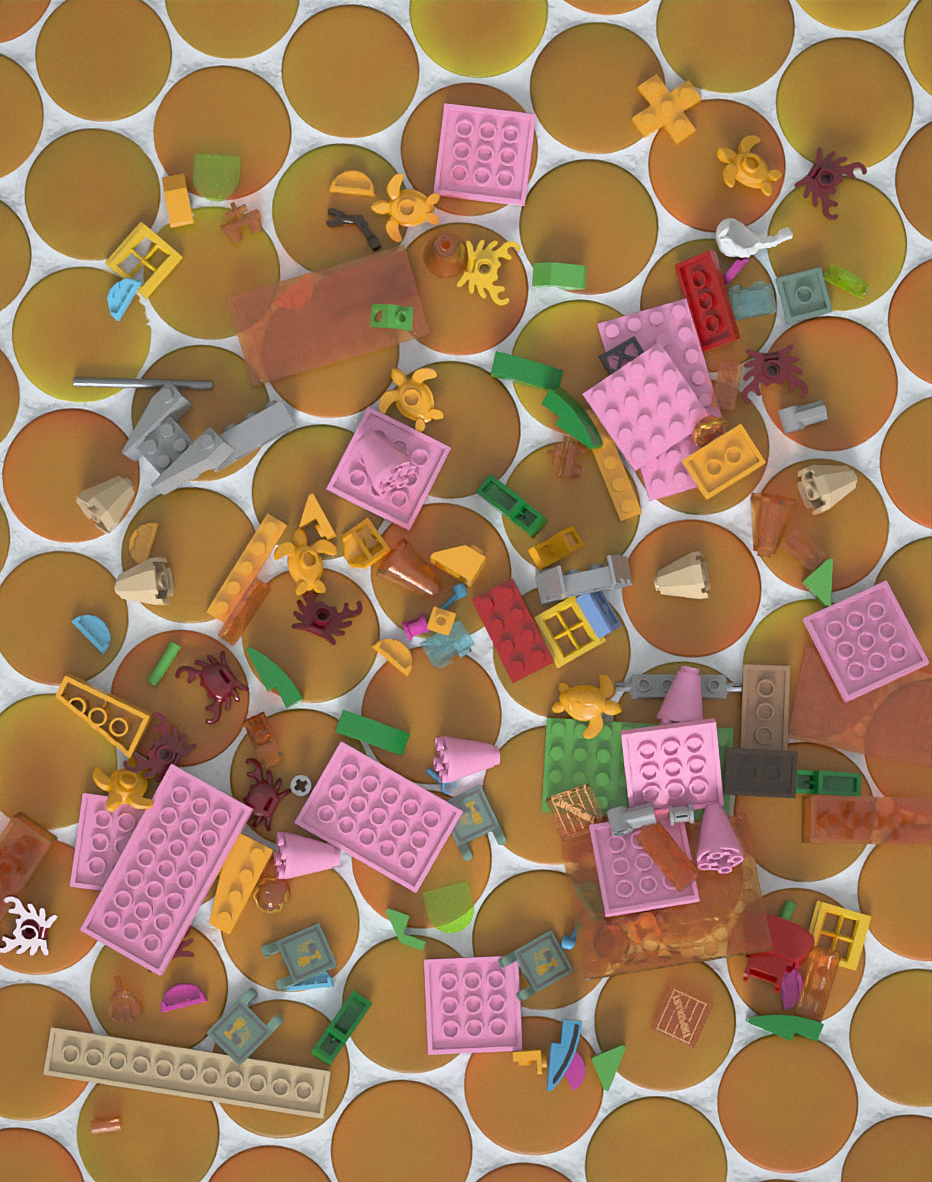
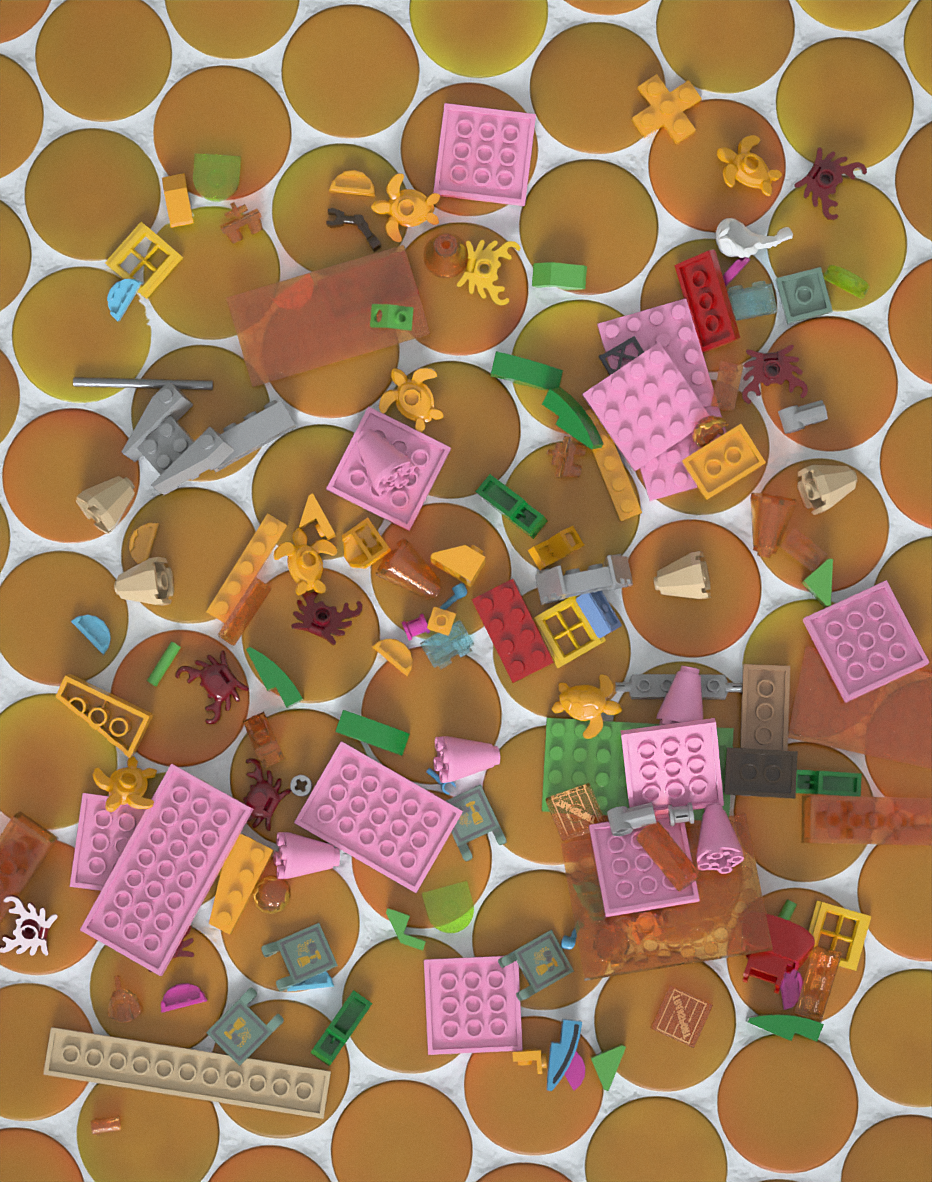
(164, 751): dark red animal -> none

